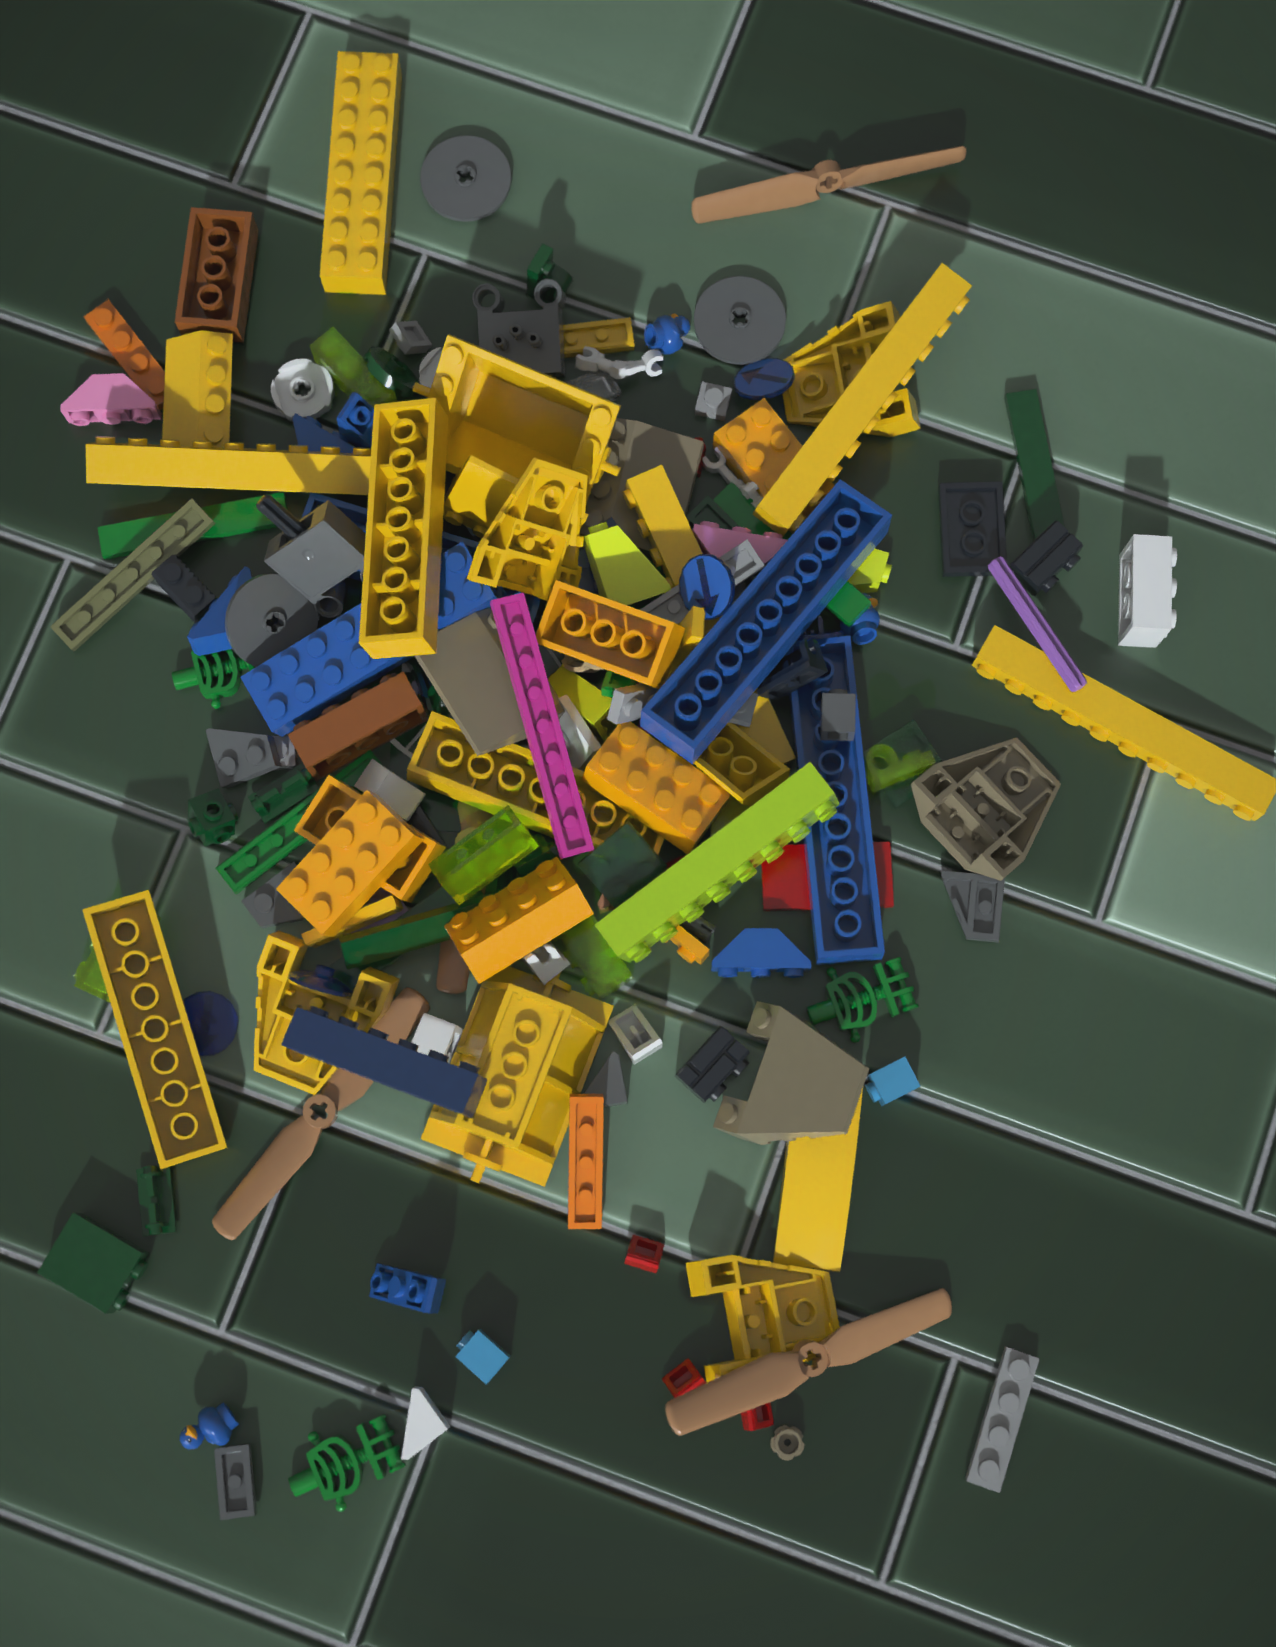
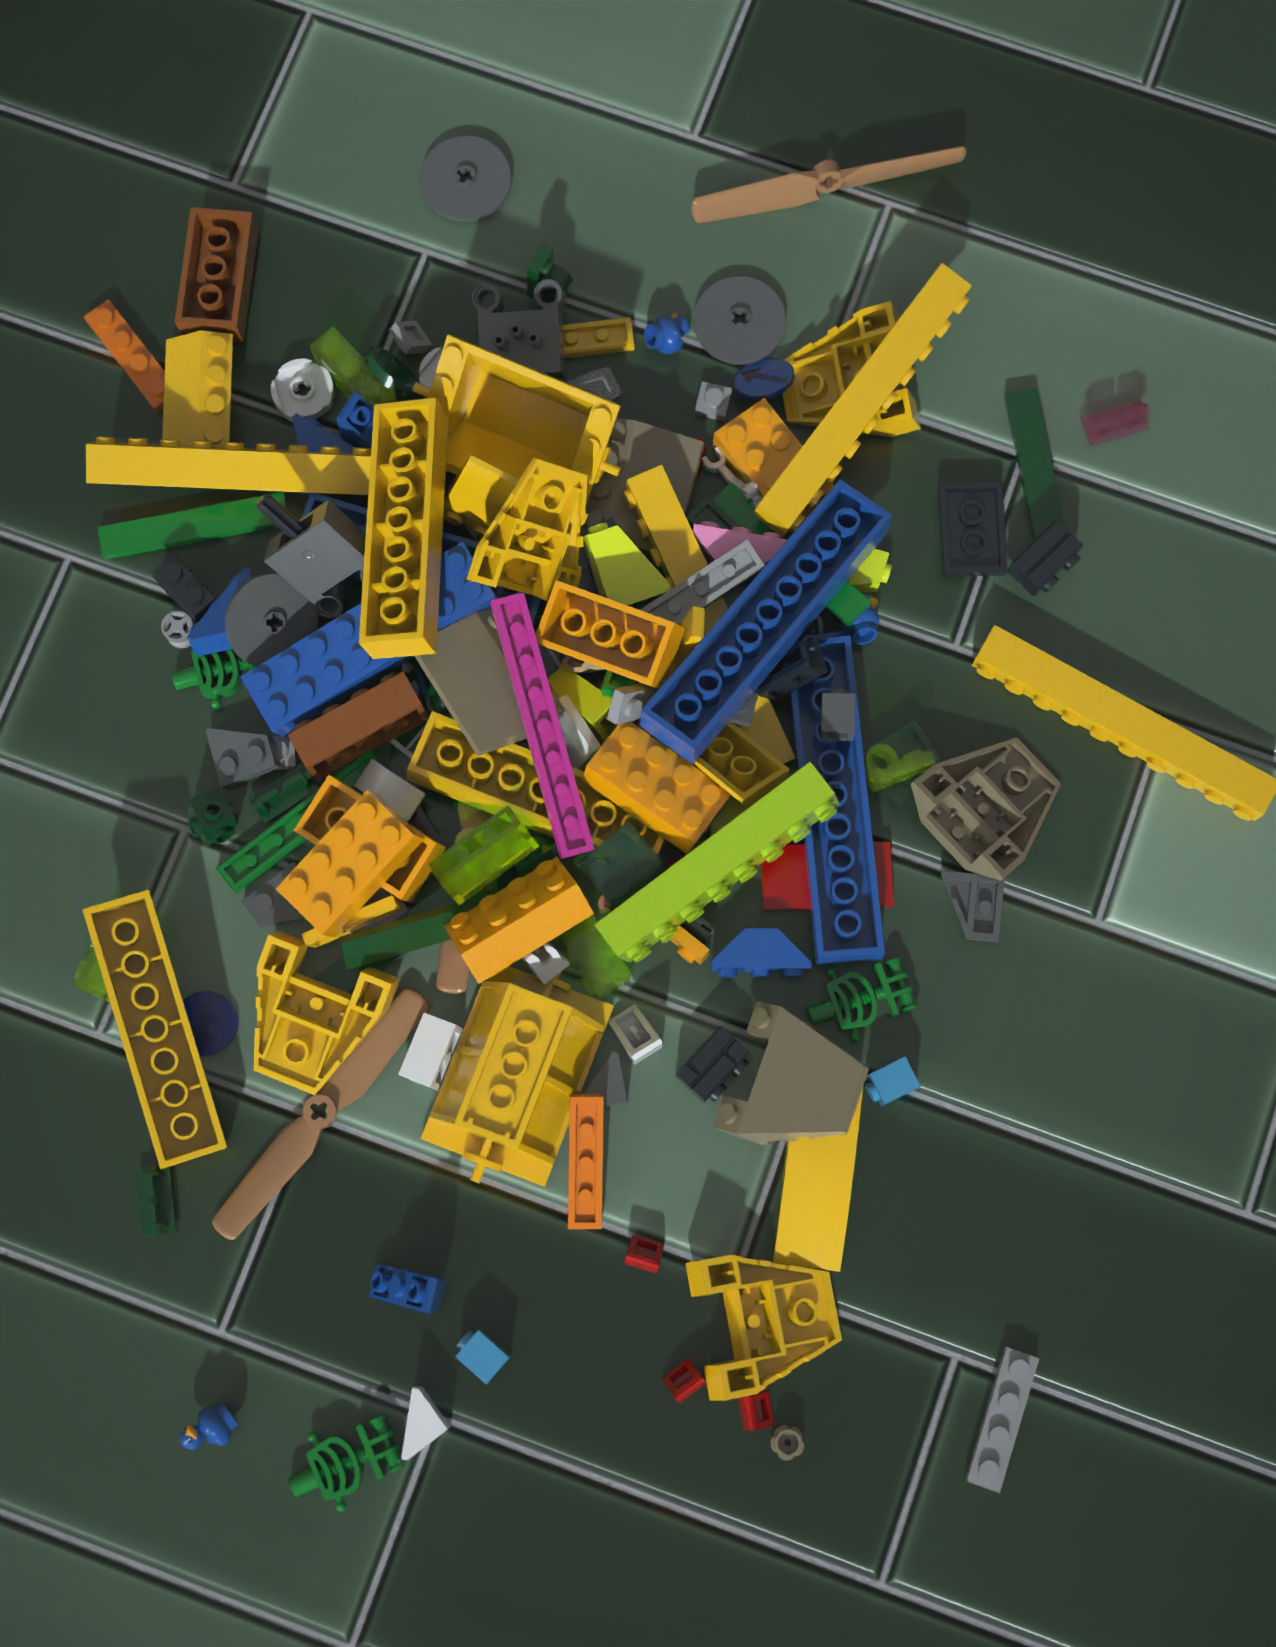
(94, 1263): dark green brick -> none
(110, 401): bright pink slope -> none
(131, 575): olive plate -> none
(175, 623): none -> light grey wheel
(235, 1481): dark grey plate -> none
(321, 980): dish -> none
(361, 173): yellow brick -> none
(385, 1062): dark blue brick -> none
(594, 360): white piece -> none
(707, 584): blue piece -> none
(782, 1372): medium nougat piece -> none
(1037, 624): medium lavender axle -> none
(1115, 422): none -> clear pink hinge
(1146, 591): white brick -> none

